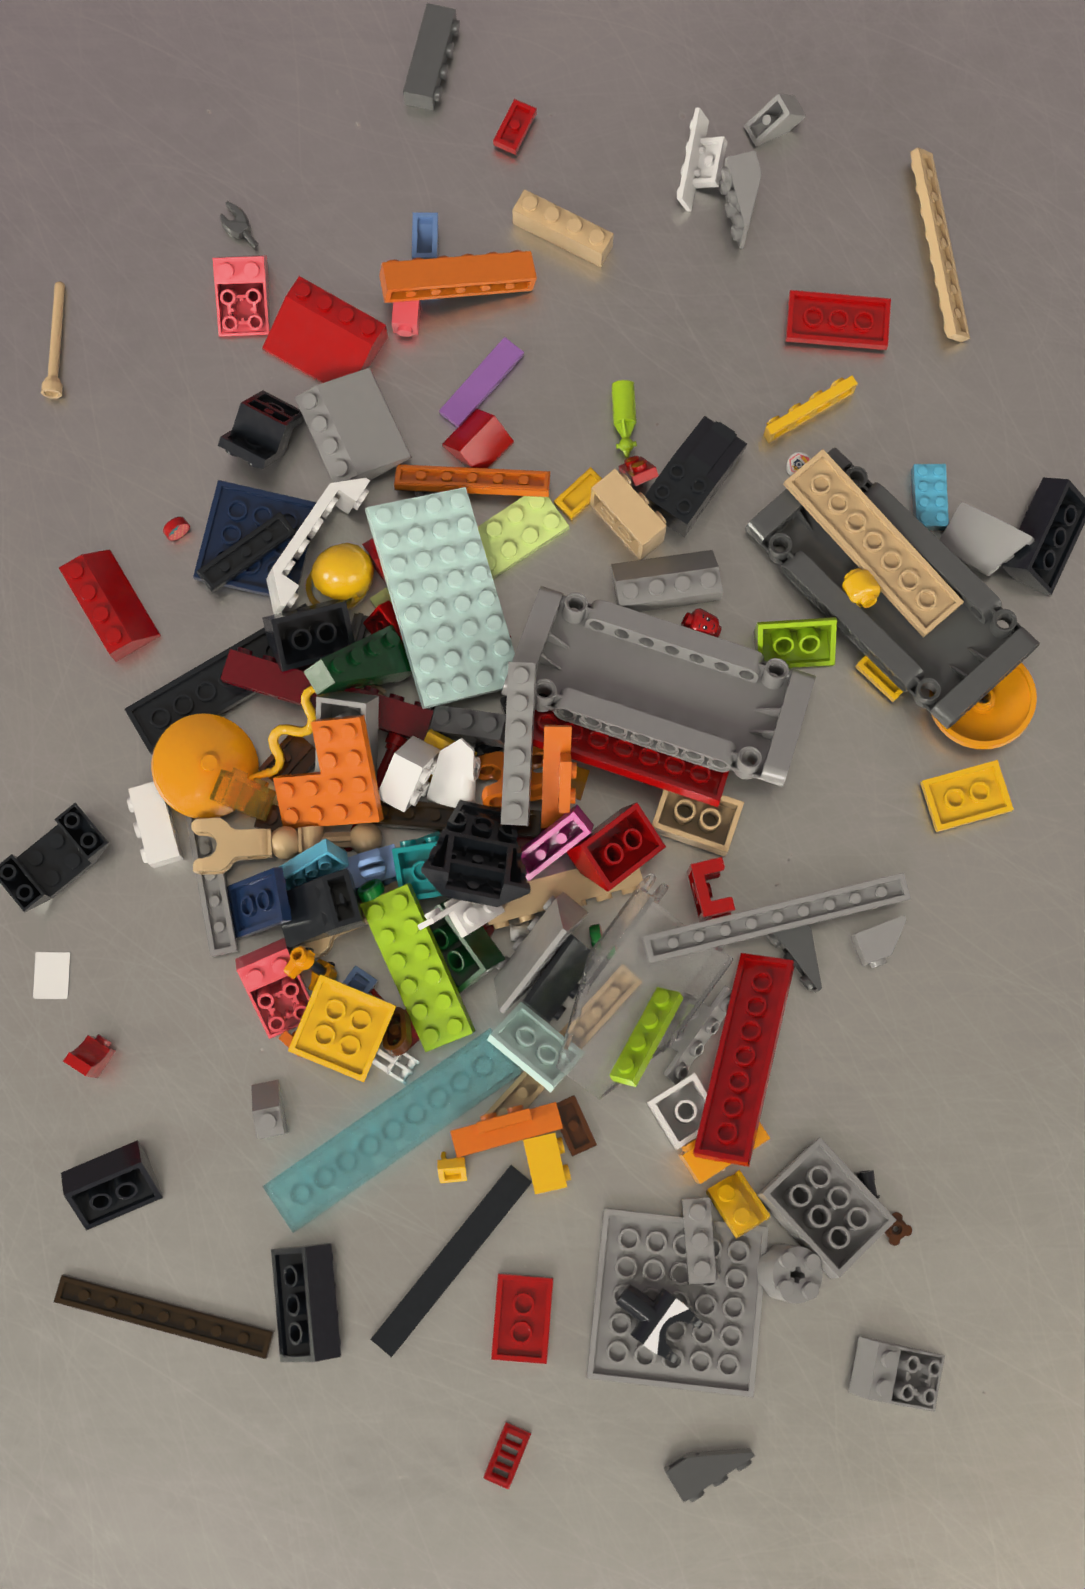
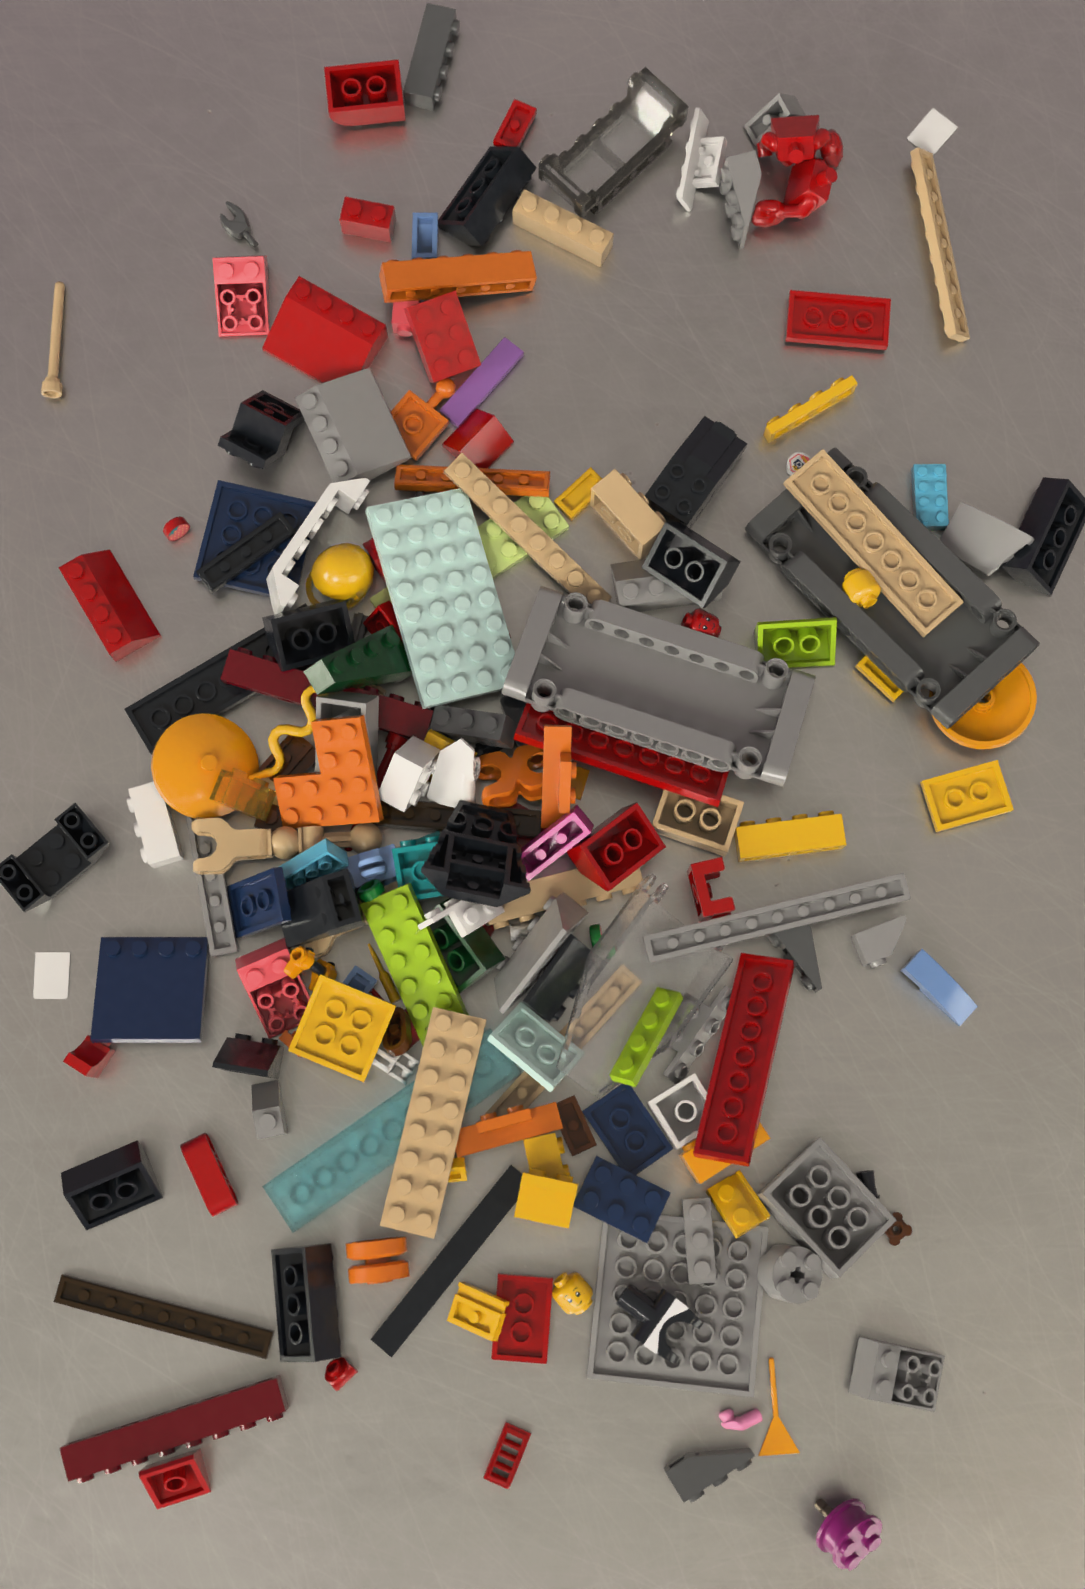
(150, 990): none -> dark blue plate
(174, 1428): none -> dark red brick
(176, 1479): none -> red slope
(209, 1174): none -> red beam
(250, 1057): none -> black slope
(339, 1372): none -> red plate
(365, 93): none -> red brick
(367, 219): none -> red brick
(378, 1262): none -> orange wheel
(385, 978): none -> yellow piece
(419, 420): none -> orange plate
(433, 1123): none -> tan plate
(442, 336): none -> red brick
(478, 1311): none -> yellow plate
(487, 194): none -> black slope
(518, 743): light grey plate -> none
(523, 530): none -> tan plate
(546, 1198): none -> yellow bracket
(572, 1293): none -> yellow head
(616, 146): none -> windscreen
(621, 1199): none -> dark blue plate
(624, 413): lime wheel -> none
(627, 1129): none -> dark blue plate
(638, 470): red plate -> none
(690, 563): none -> black slope
(741, 1422): none -> bright pink arm
(777, 1438): none -> light orange piece
(789, 837): none -> yellow brick
(799, 138): none -> red torso
(806, 191): none -> red torso
(848, 1532): none -> magenta wheel
(932, 132): none -> white sticker
(939, 987): none -> medium blue slope

